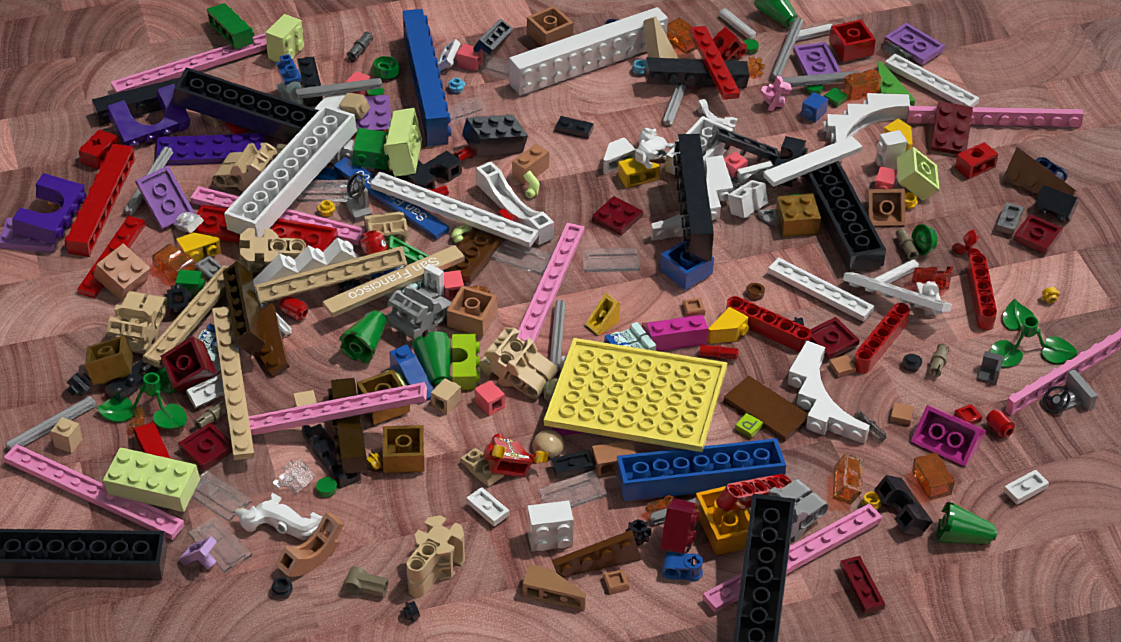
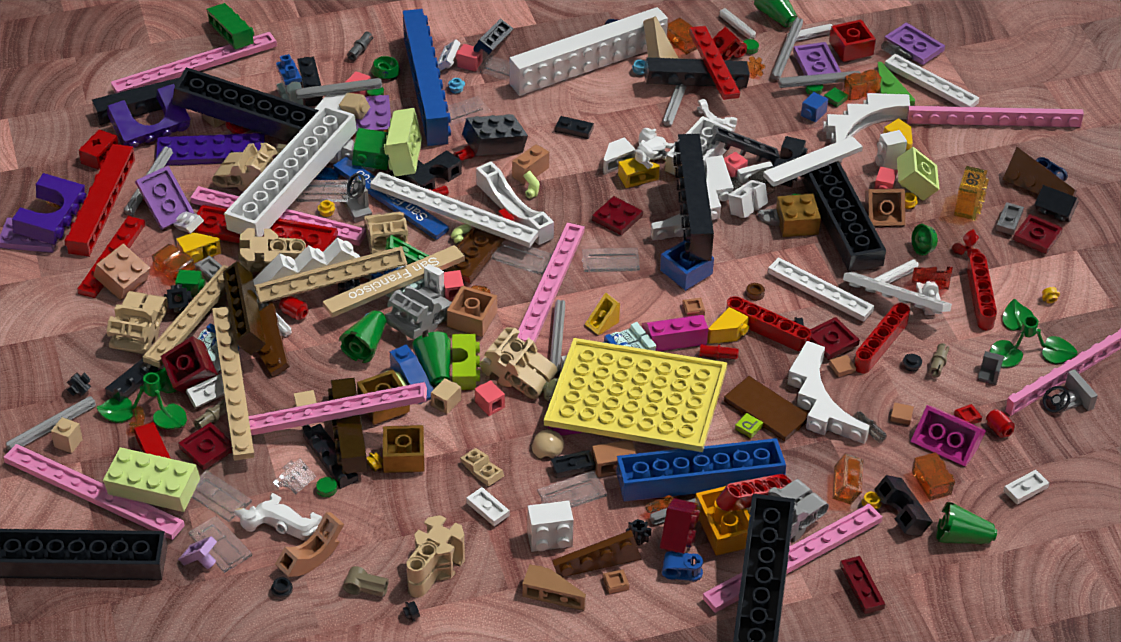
(109, 360): pearl gold brick -> none
(284, 38): yellowish green brick -> none
(373, 242): red head -> none
(509, 457): red torso -> none
(549, 26): nougat brick -> none
(773, 93): bright pink hips -> none
(907, 244): dark tan pin -> none
(951, 127): dark red plate -> none
(971, 193): none -> clear yellow brick
(976, 160): red brick -> none

